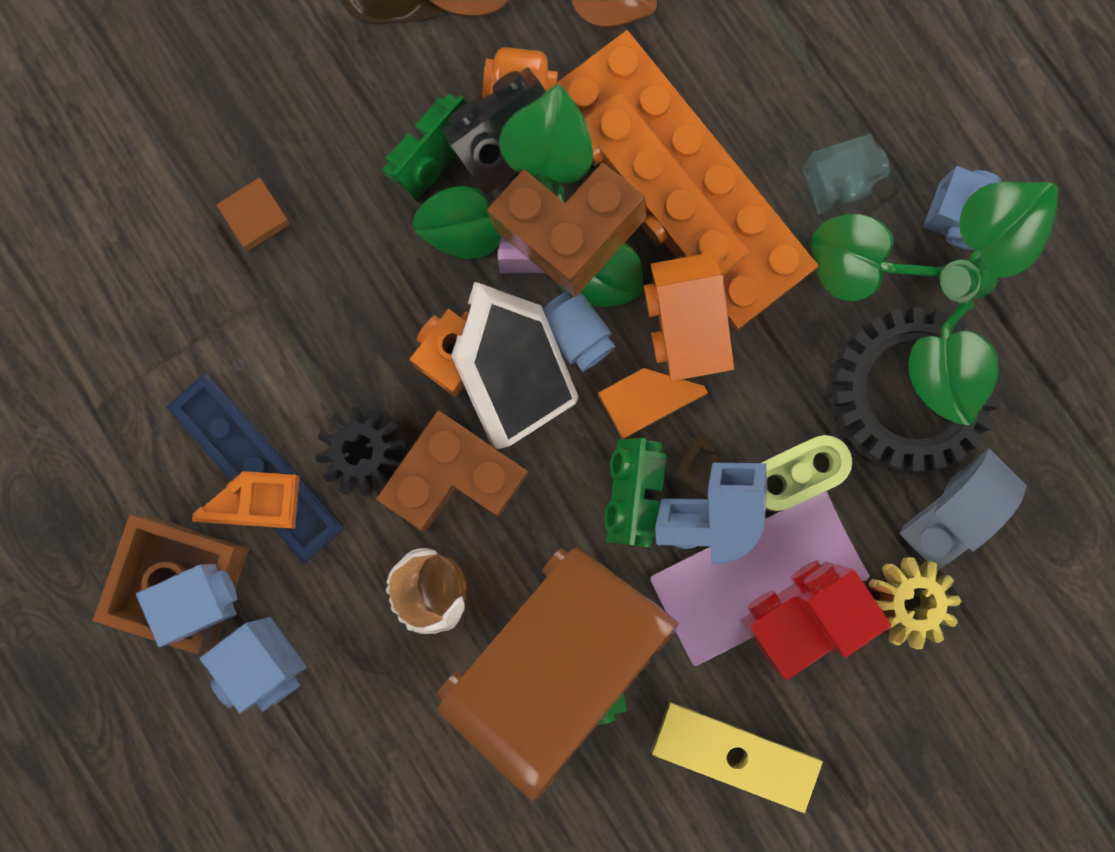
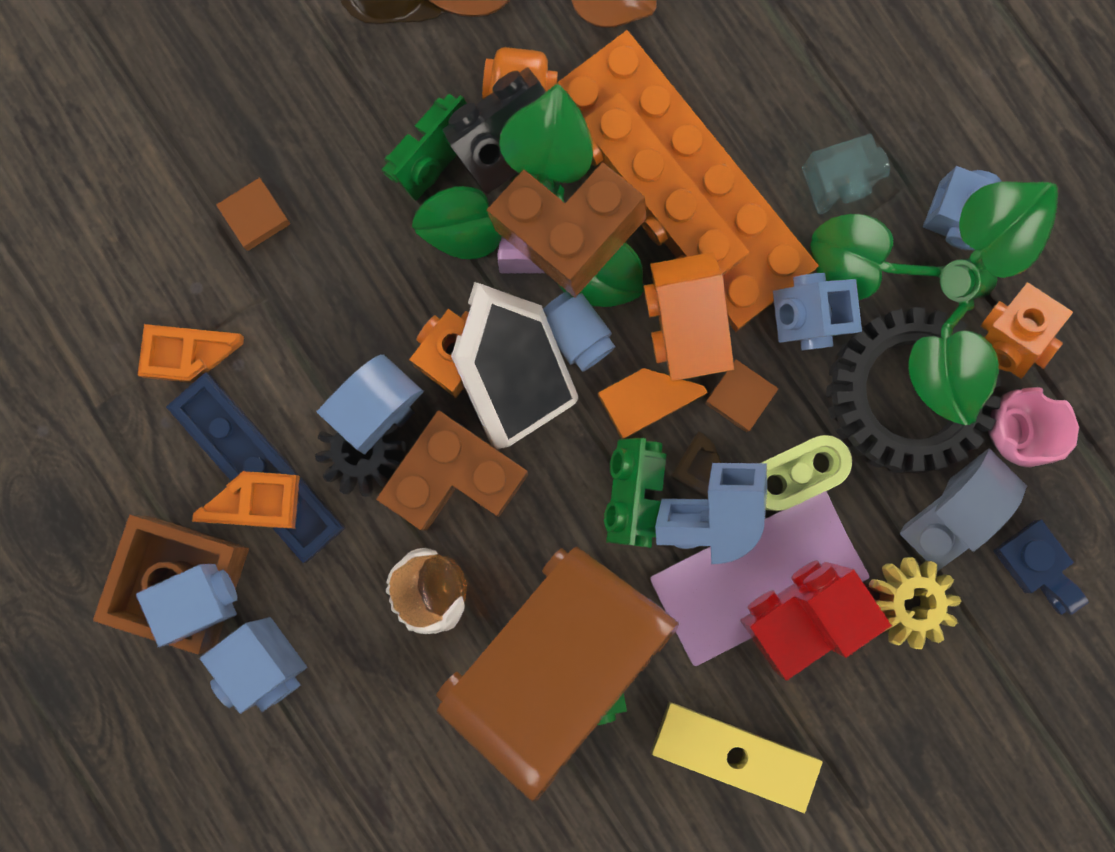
(183, 352): none -> orange tile
(371, 403): none -> medium blue brick
(741, 396): none -> dark orange tile
(806, 314): none -> medium blue brick
(1025, 330): none -> orange brick
(1033, 428): none -> bright pink hair
(1037, 562): none -> dark blue plate

